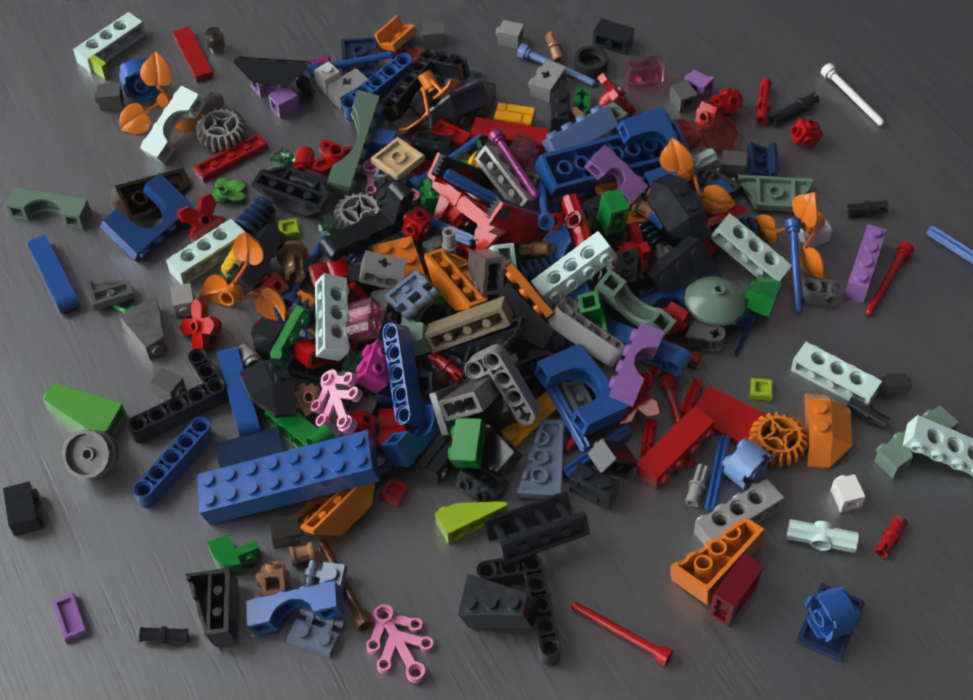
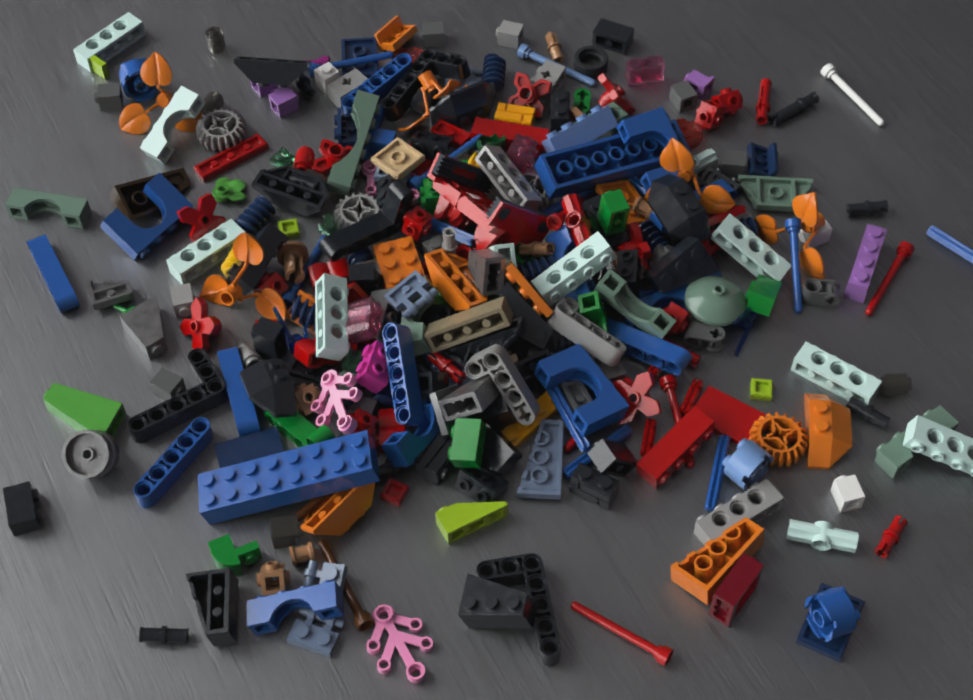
(70, 618): medium lavender tile -> none
(192, 53): red tile -> none
(290, 333): green plate -> none
(346, 130): none -> dark blue bracket
(381, 270): light grey brick -> none
(470, 186): blue axle -> none
(494, 70): none -> dark blue piece
(497, 138): magenta piece -> none
(538, 89): none -> red plant
(540, 538): black fence -> none
(545, 219): blue piece -> none
(607, 162): medium lavender arch -> none
(628, 381): medium lavender arch -> none
(697, 486): light grey axle -> none
(720, 133): clear red tile -> none
(806, 132): red brick -> none

